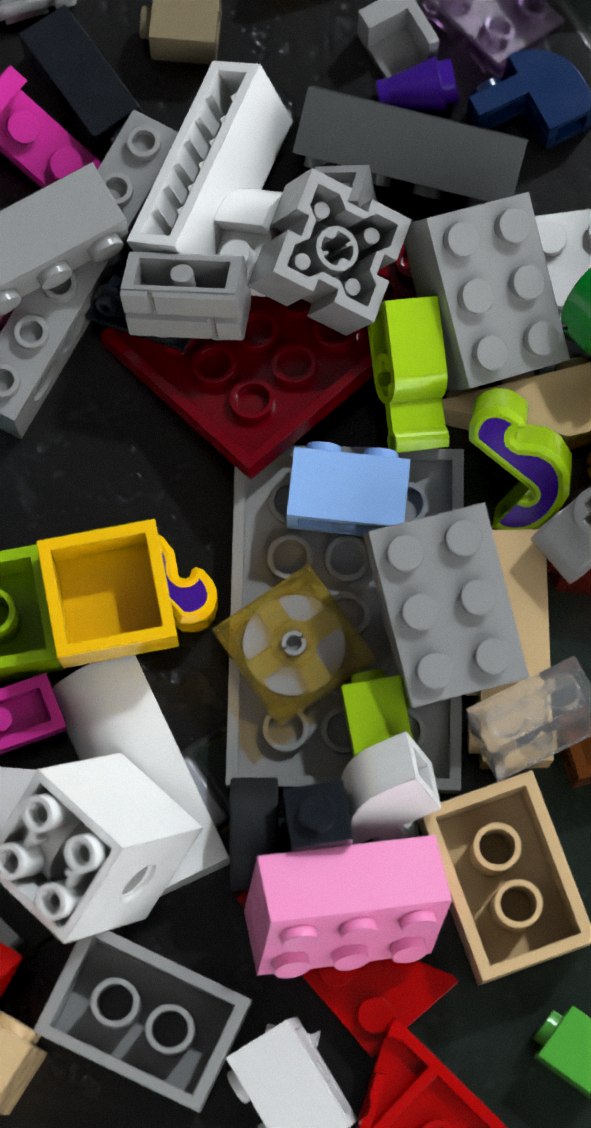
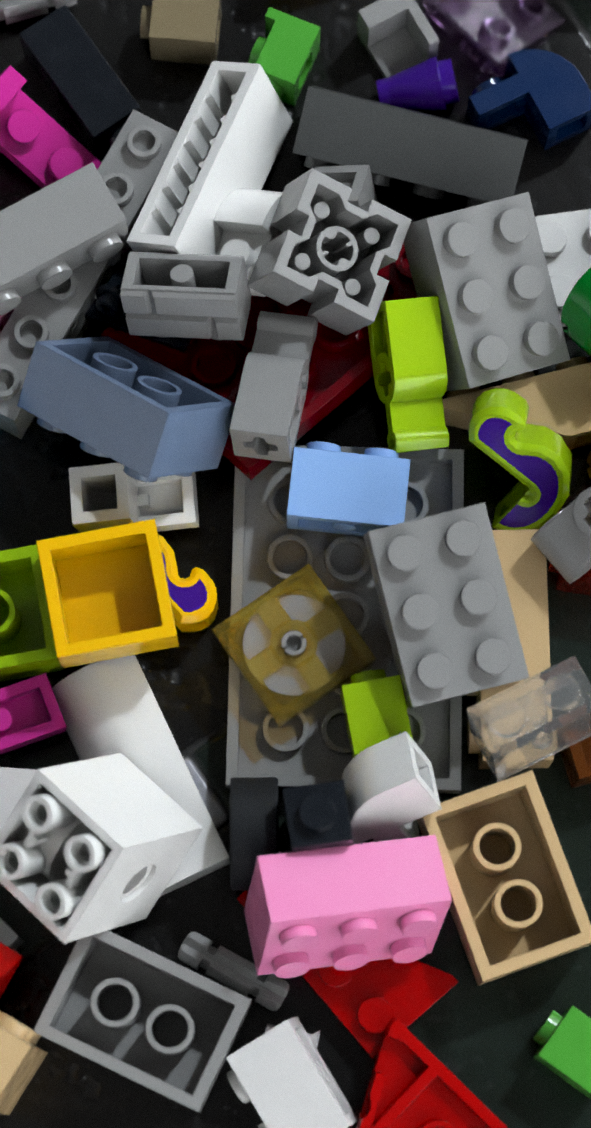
(109, 497): none -> white brick
(126, 407): none -> sand blue brick
(233, 971): none -> light grey axle
(273, 387): none -> light grey piece
(286, 52): none -> bright green brick

